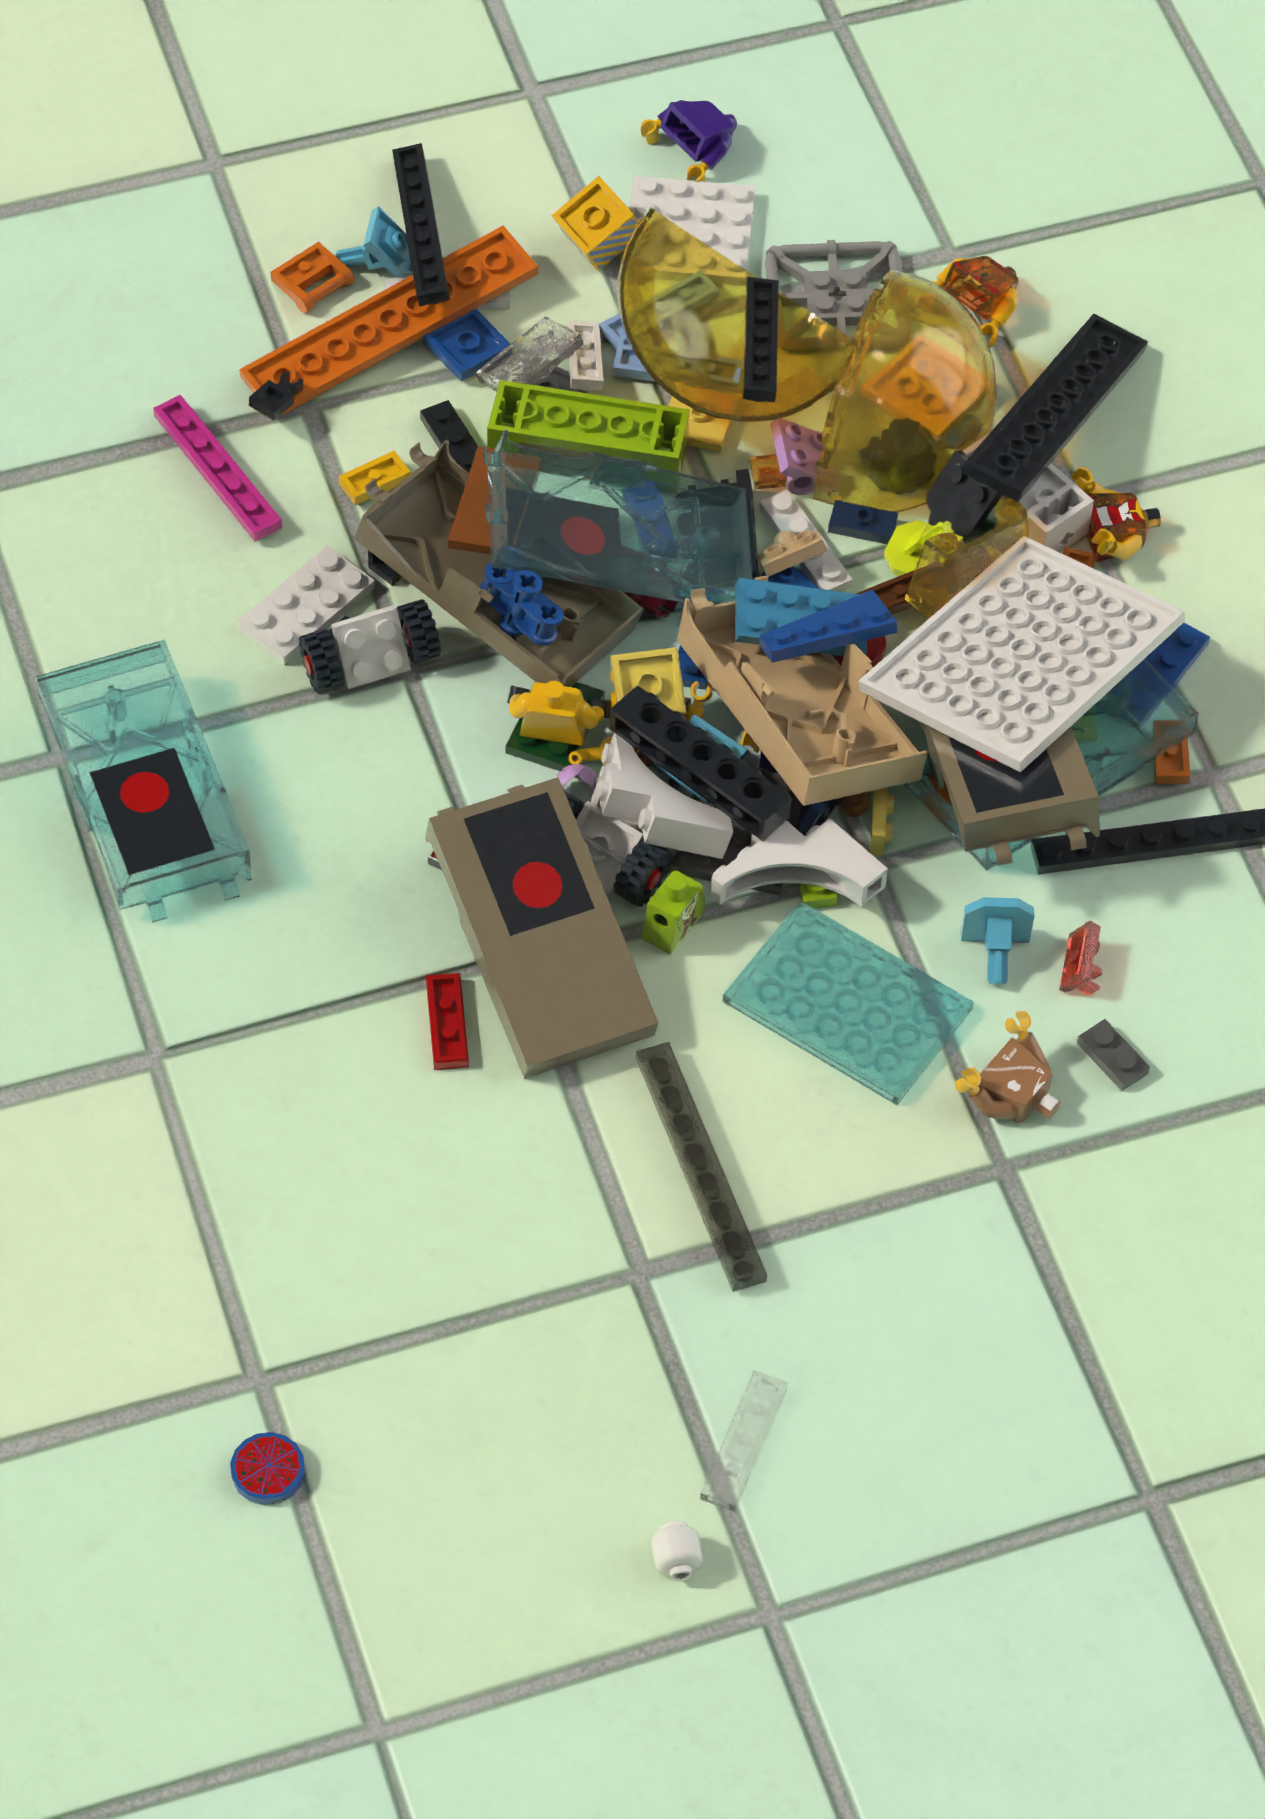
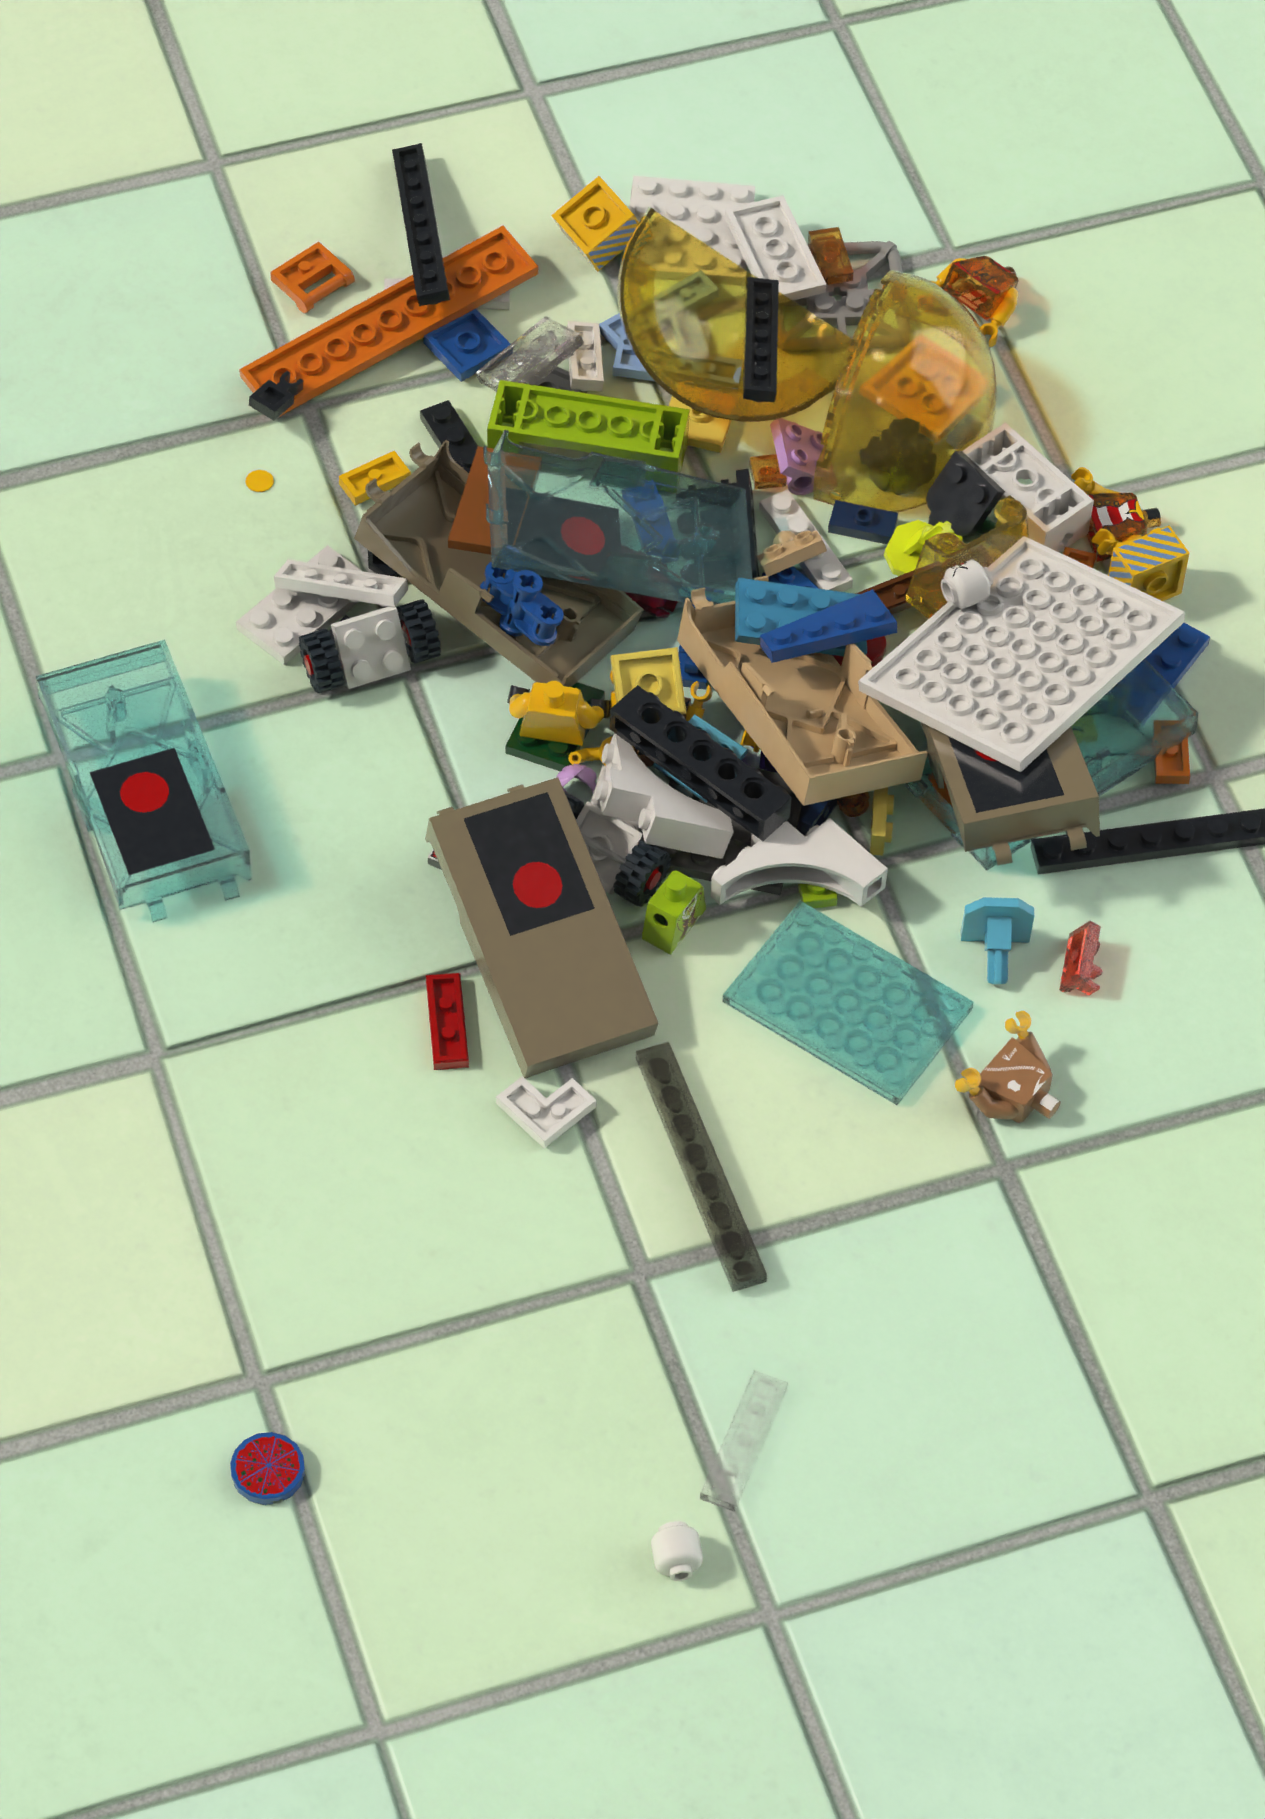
(217, 468): dark pink plate -> none
(259, 480): none -> yellow sticker
(341, 583): none -> white plate
(383, 247): medium azure piece -> none
(545, 1117): none -> white plate
(697, 129): dark purple torso -> none
(775, 247): none -> white plate
(831, 255): none -> clear orange plate
(966, 584): none -> white head
(1054, 408): black plate -> none
(1113, 1055): dark grey plate -> none
(1152, 563): none -> yellow container

